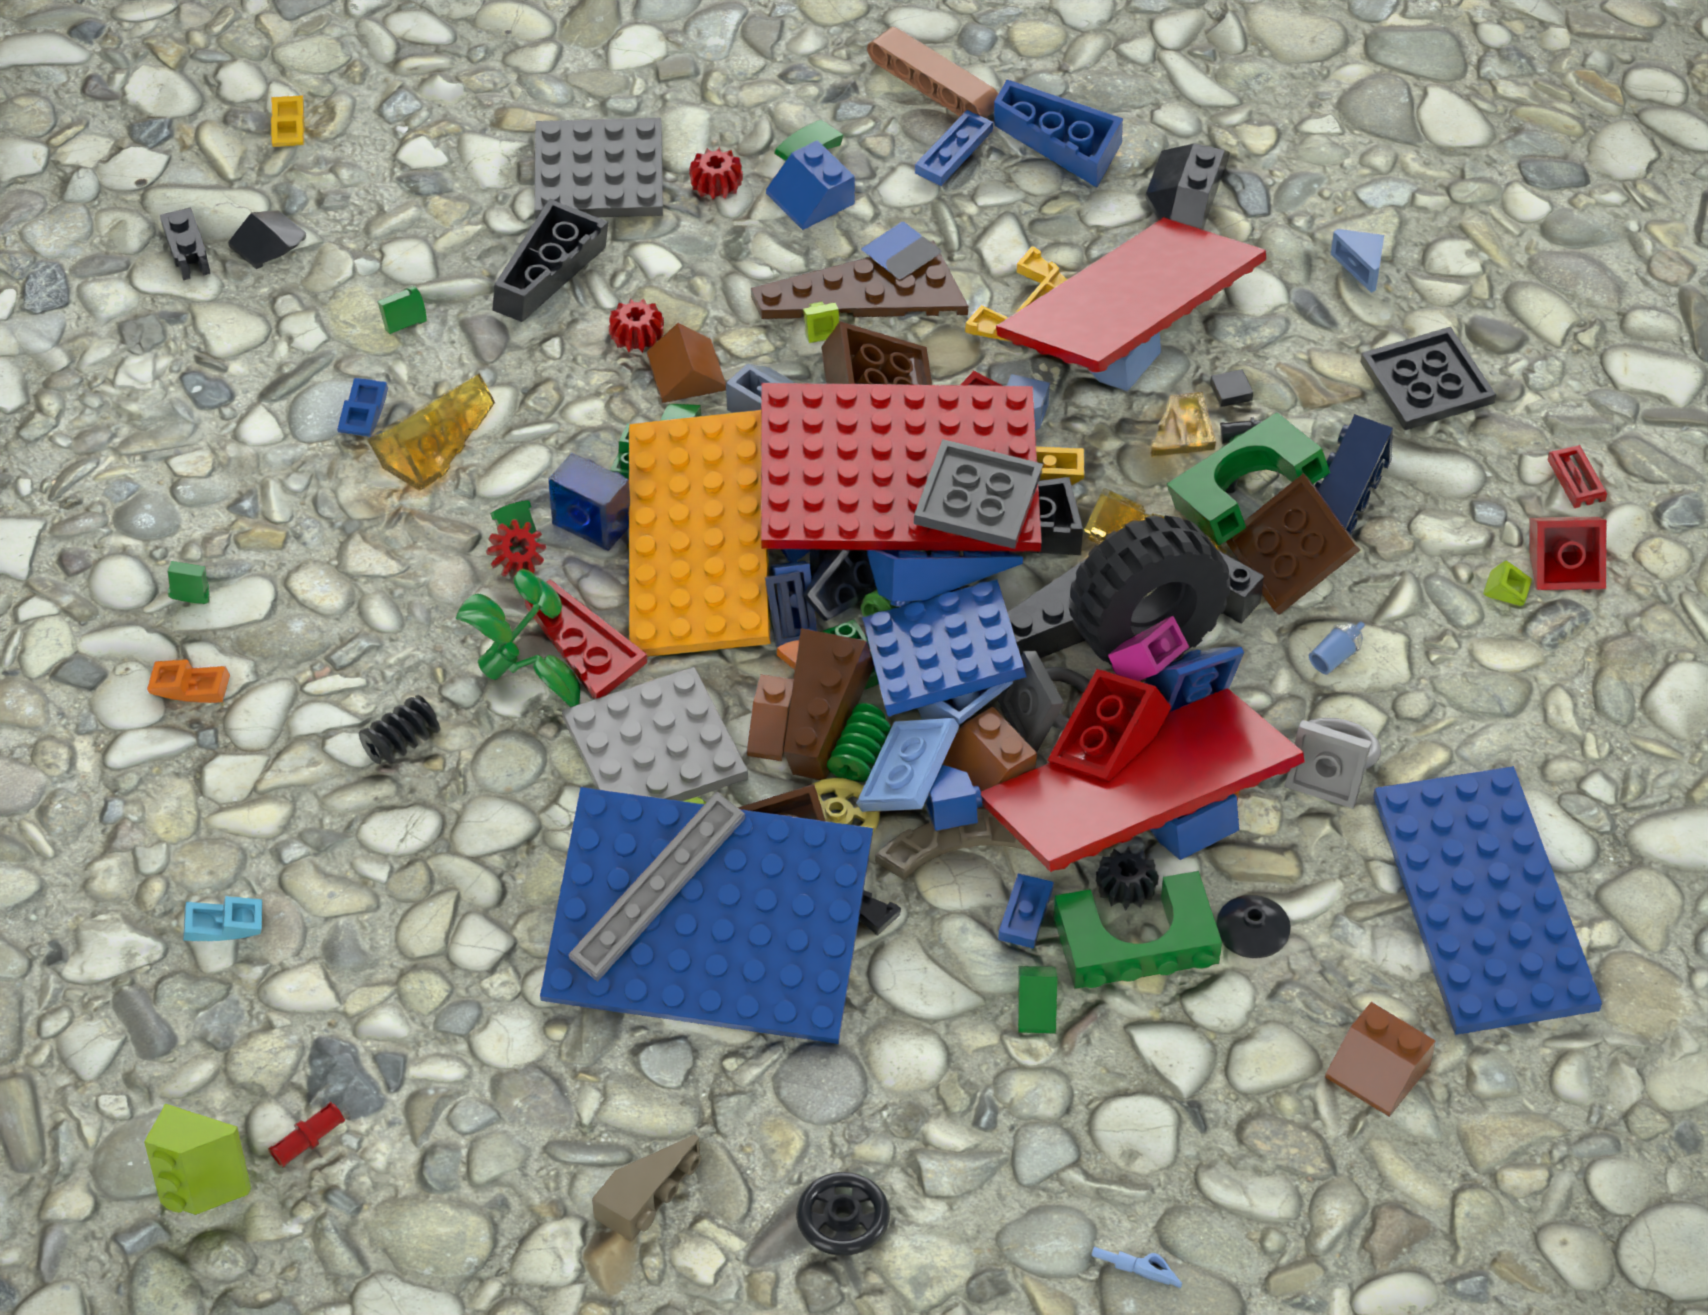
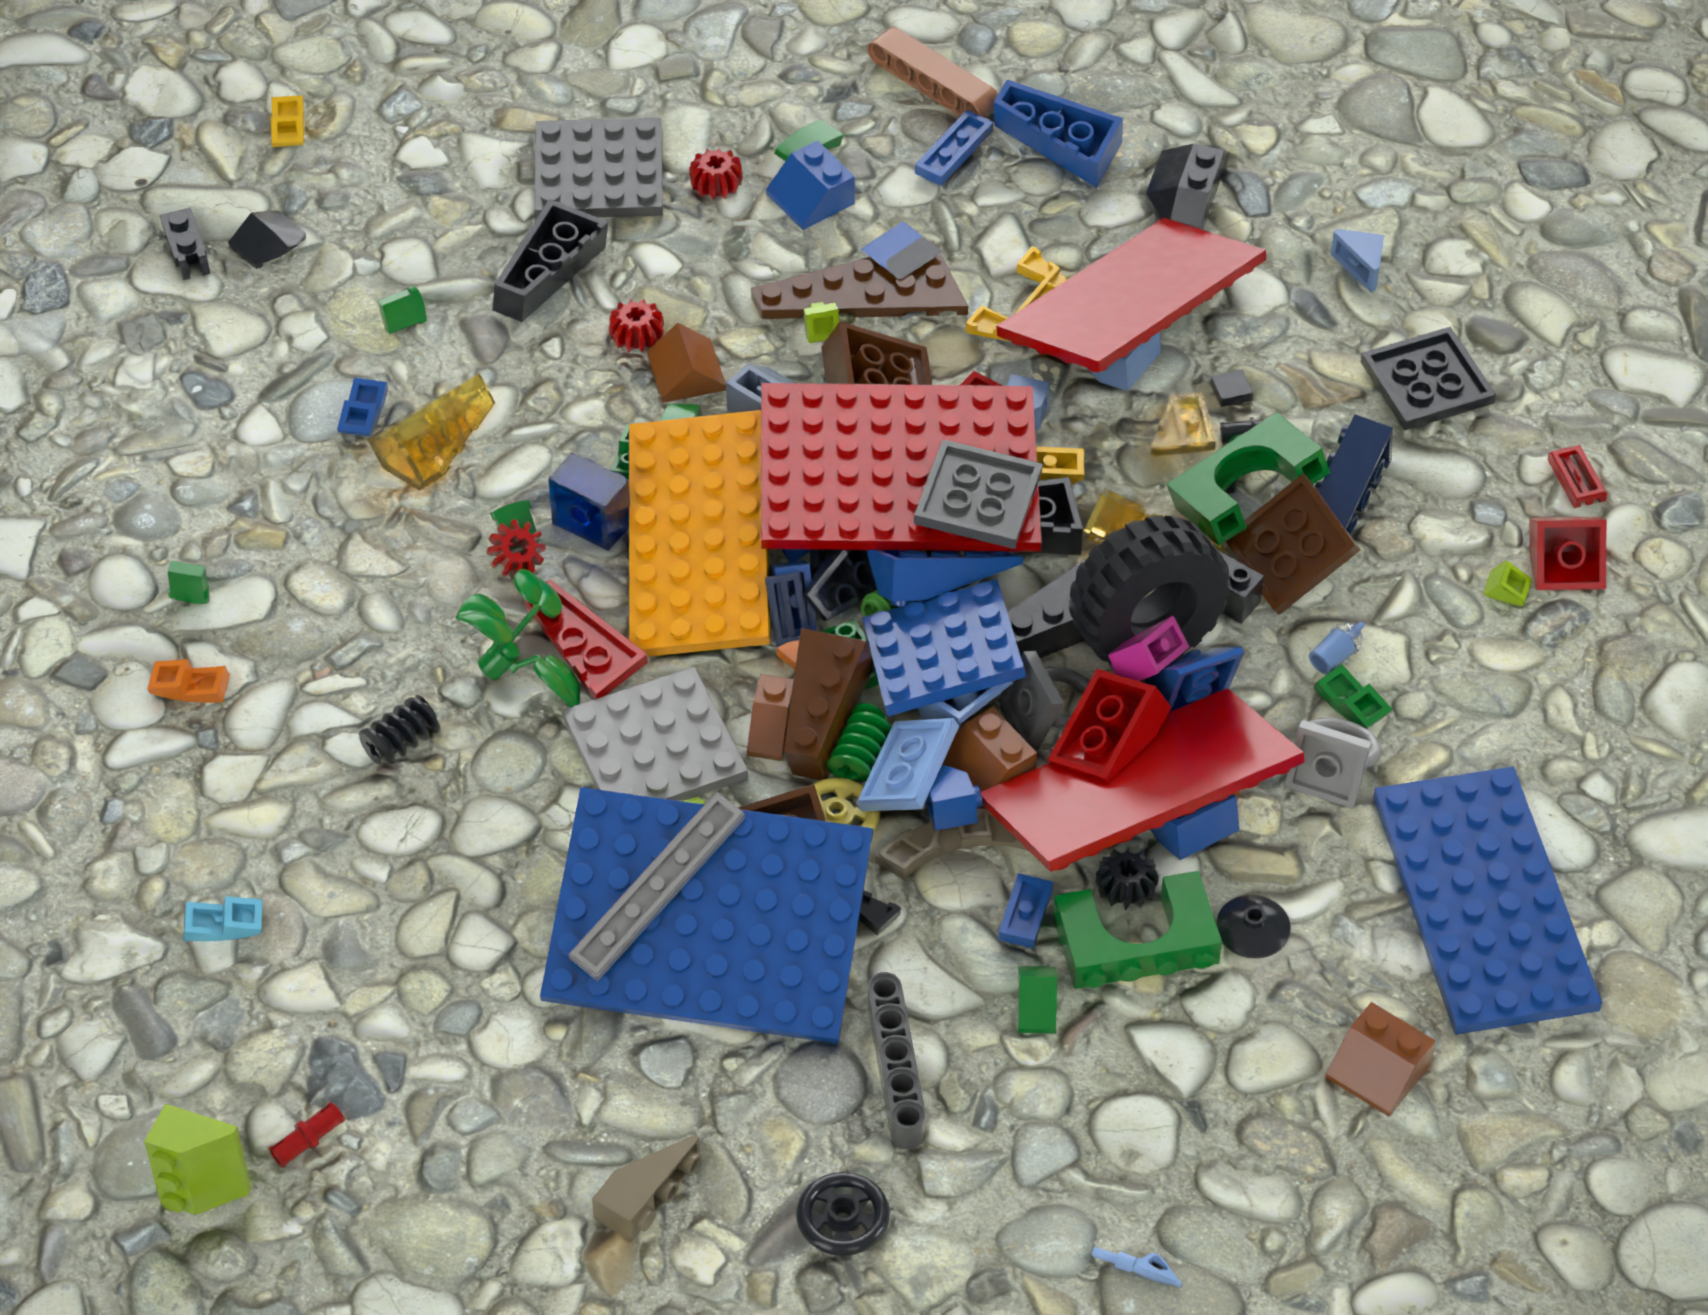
(900, 1074): none -> dark grey beam
(1350, 699): none -> green slope

